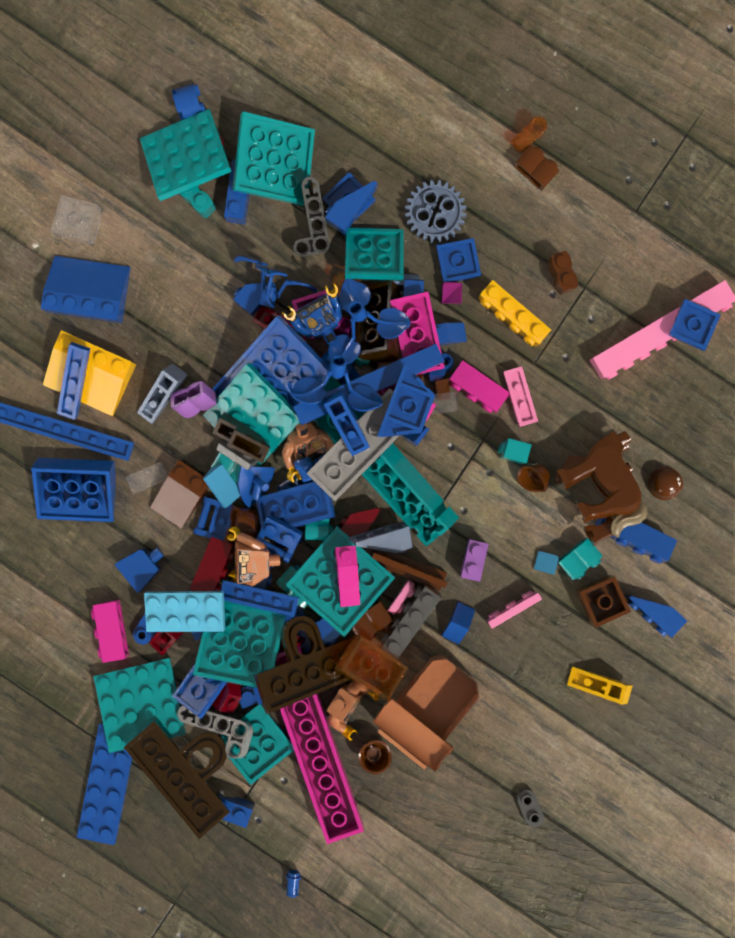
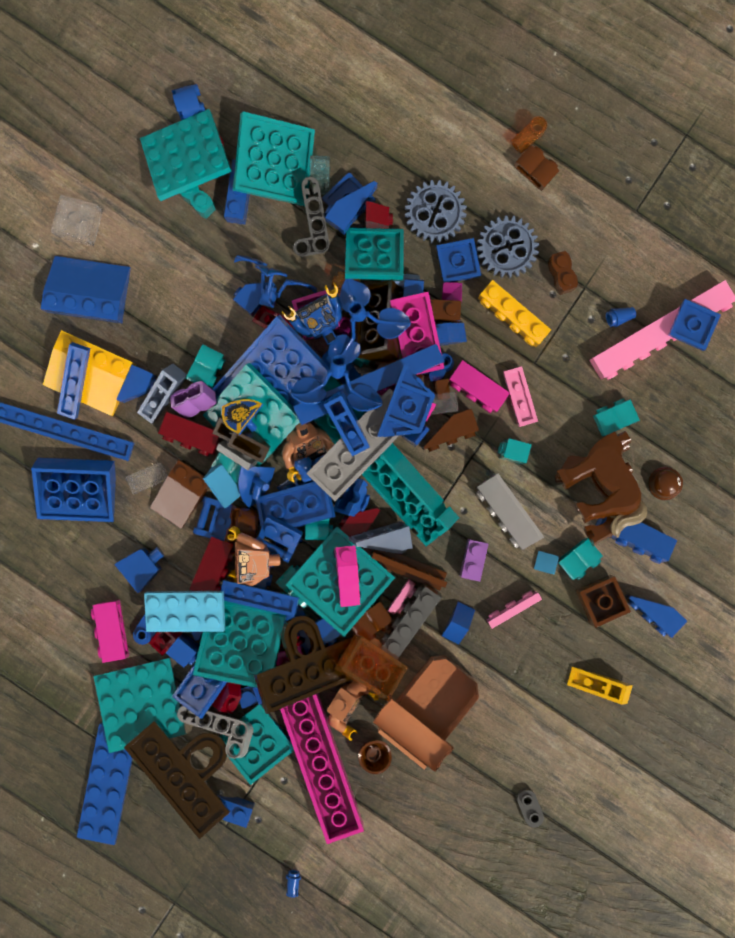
(136, 384): none -> blue slope
(184, 650): none -> blue brick
(189, 434): none -> dark red brick
(206, 366): none -> teal brick
(239, 414): none -> shield
(321, 172): none -> clear light blue slope
(354, 499): none -> blue cylinder
(378, 216): none -> dark red slope
(446, 311): none -> reddish brown brick
(457, 426): none -> reddish brown slope
(501, 231): none -> sand blue gear
(509, 512): none -> light grey slope
(533, 477): reddish brown helmet -> none
(616, 417): none -> teal brick
(618, 316): none -> blue cone

